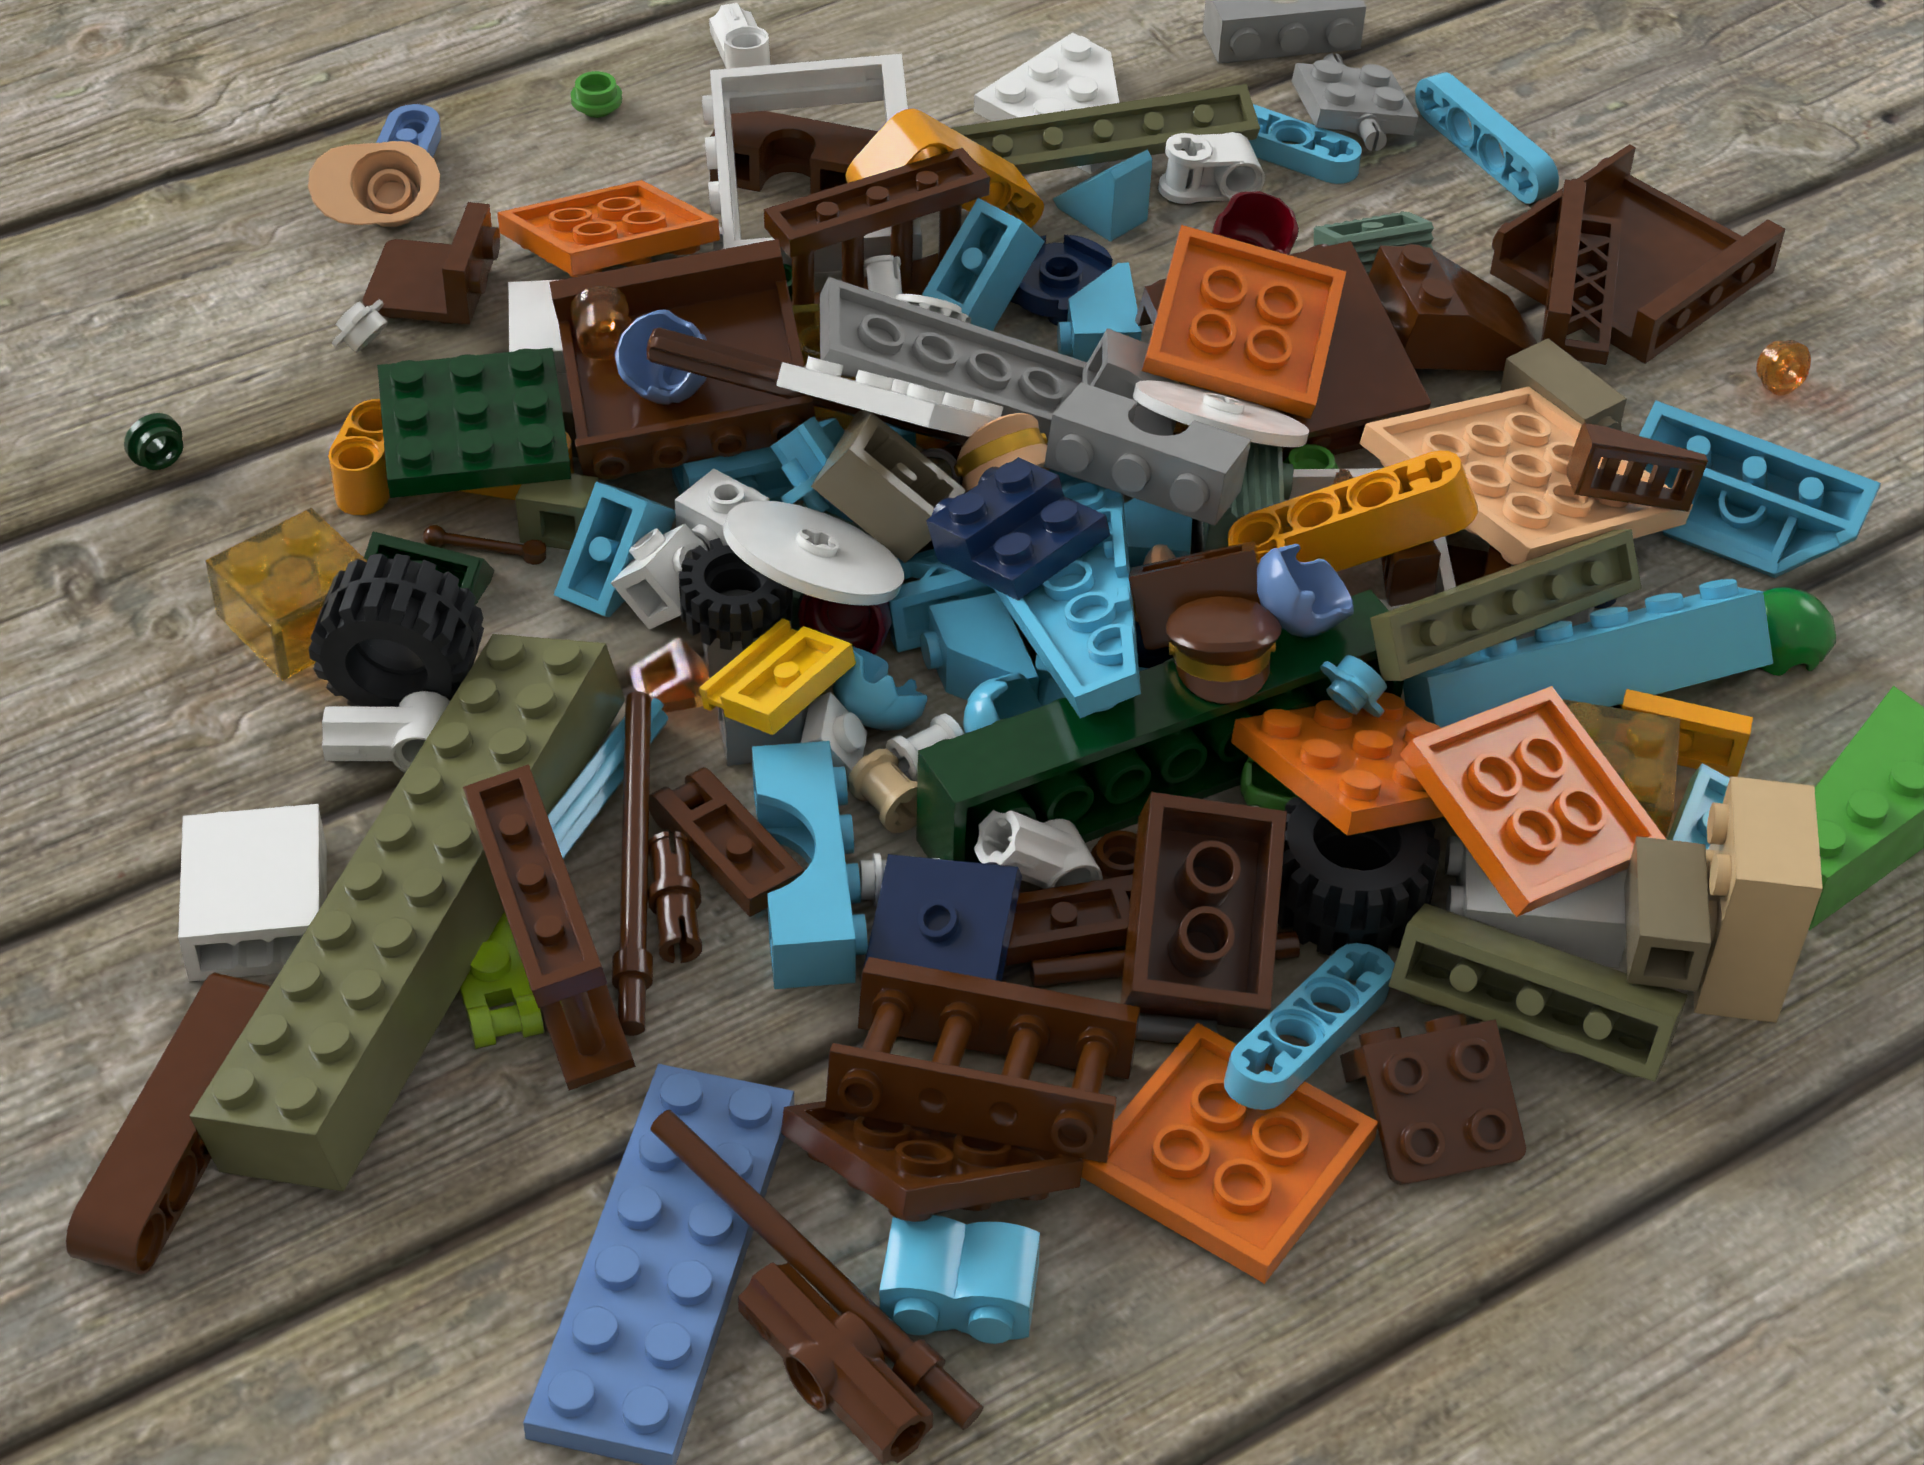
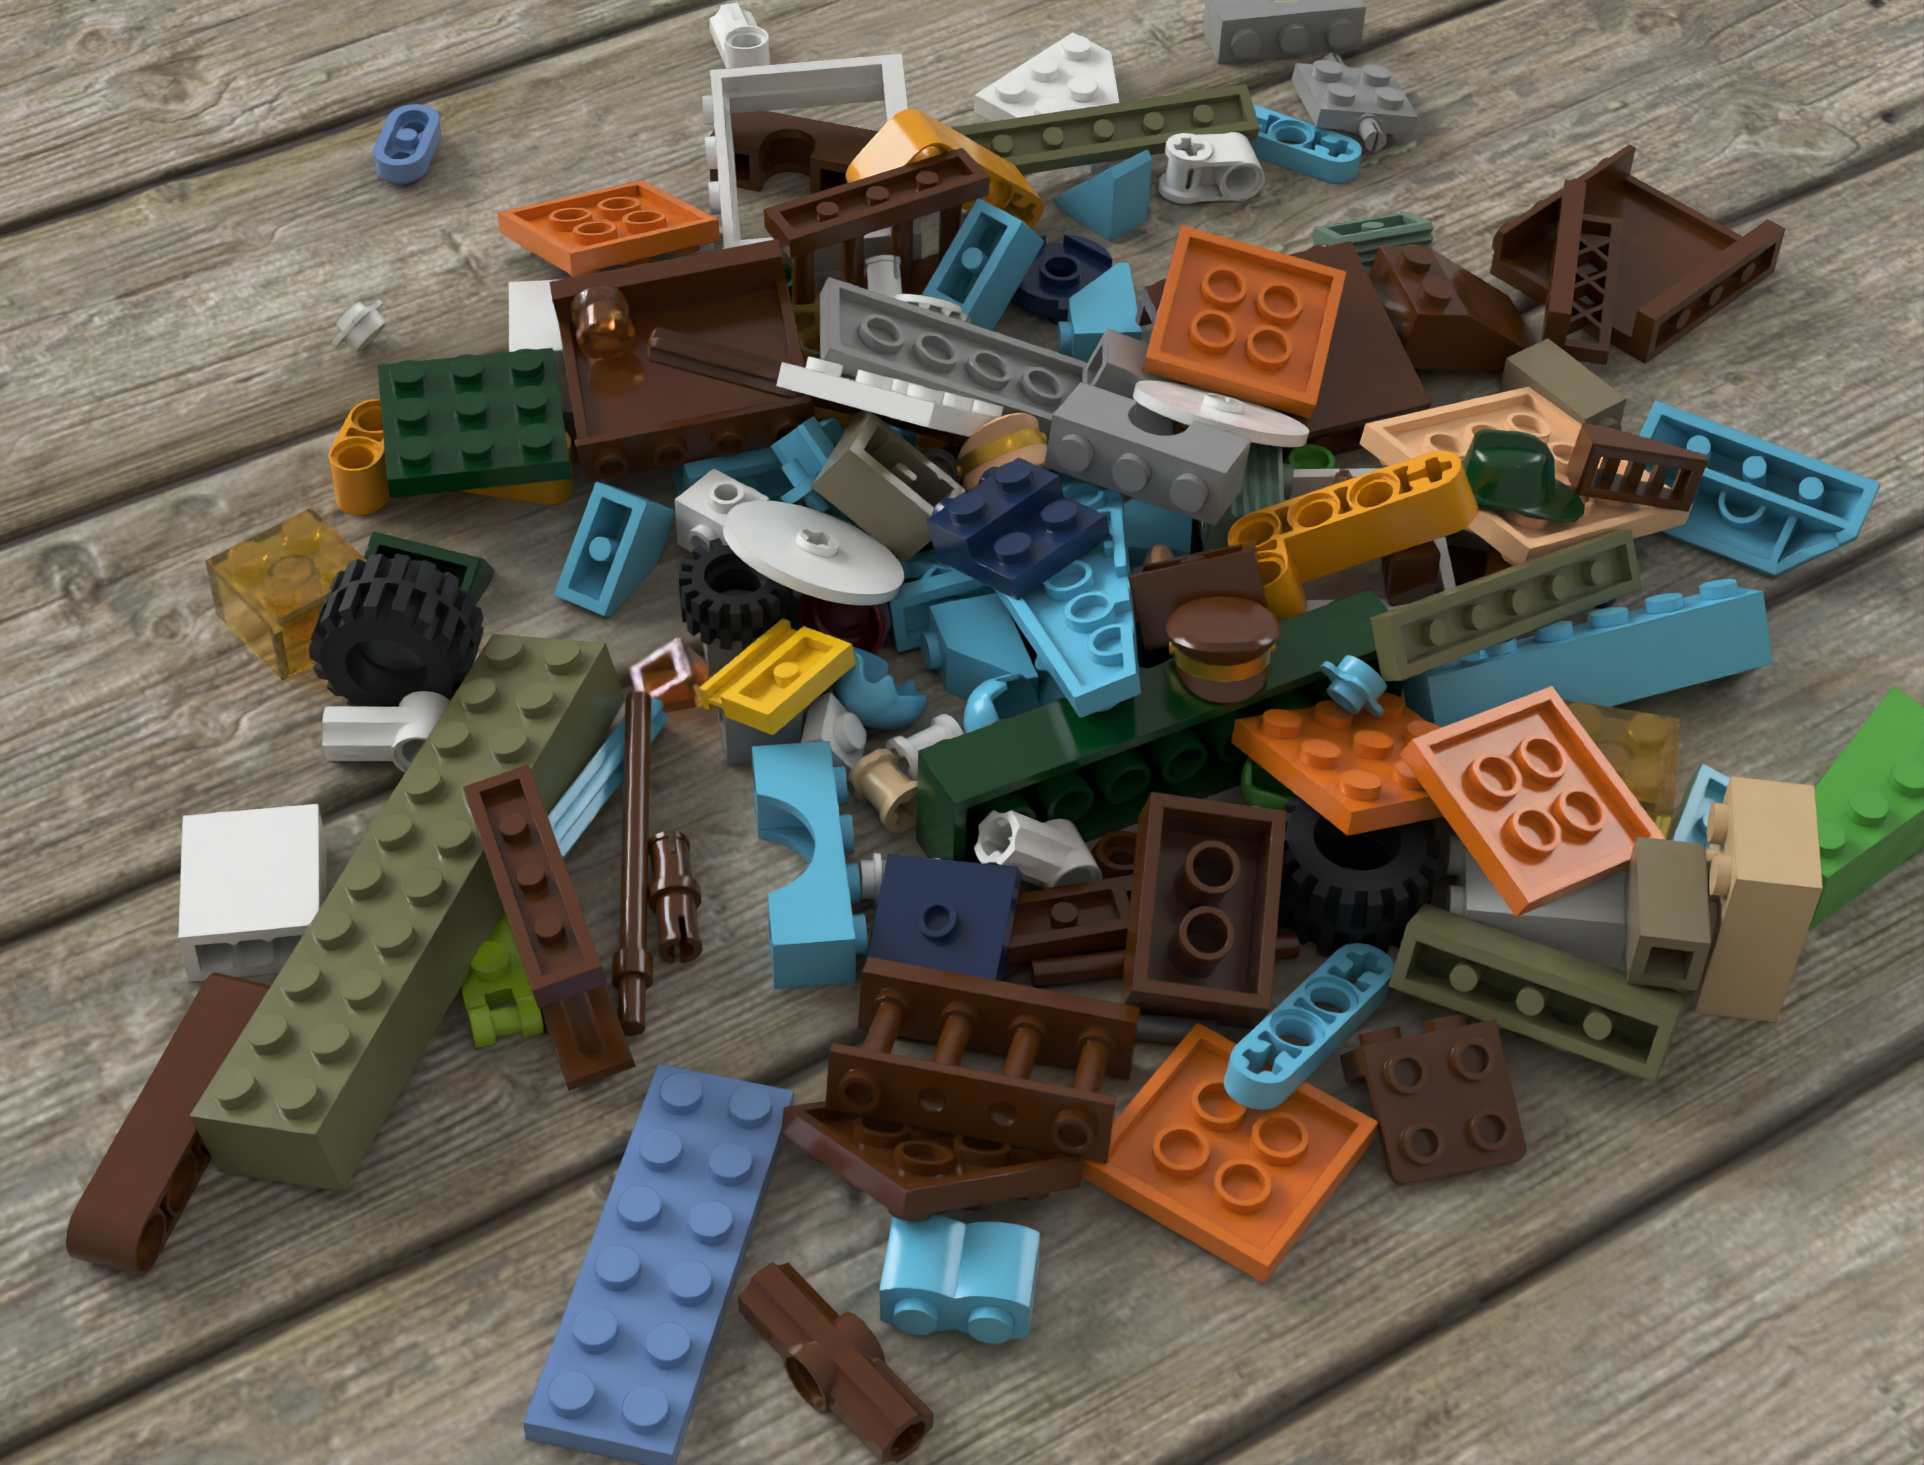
(154, 441): dark green plate -> none
(374, 183): light nougat piece -> none
(437, 278): reddish brown bracket -> none
(532, 551): reddish brown hinge -> none
(553, 510): olive brick -> none
(596, 94): bright green plate -> none
(651, 380): medium blue hair -> none
(652, 577): white brick -> none
(725, 839): reddish brown plate -> none
(913, 1361): reddish brown bar -> none
(1258, 221): dark red hair -> none
(1301, 595): medium blue hair -> none
(1518, 475): none -> dark green piece
(1524, 168): medium azure beam -> none
(1705, 733): light orange panel -> none
(1783, 366): clear orange plate -> none
(1798, 629): green hair -> none

